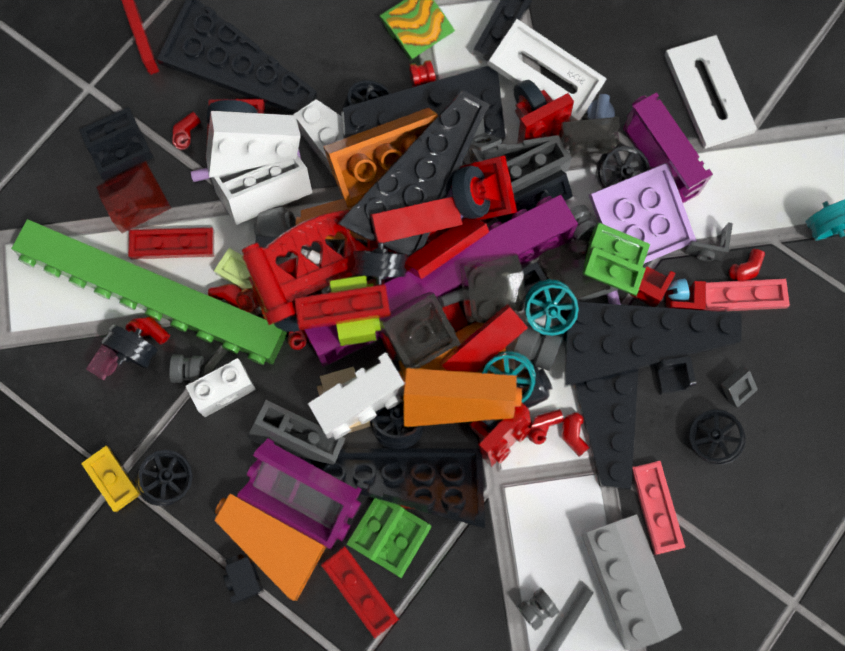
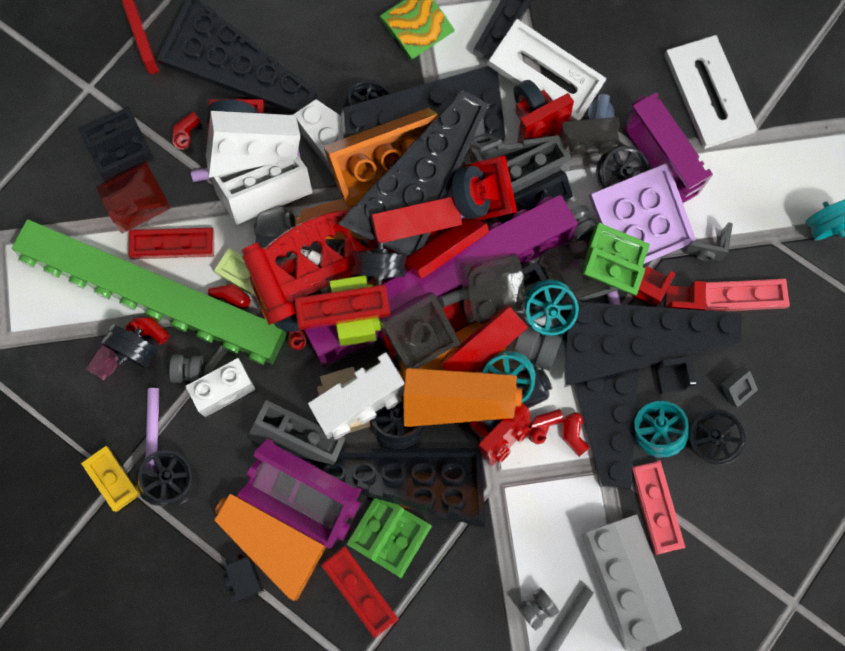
(152, 426): none -> lavender bar
(247, 300): clear red hinge -> none
(422, 73): red wheel -> none
(661, 428): none -> teal wheel
(680, 290): medium azure hinge -> none
(749, 269): red arm -> none

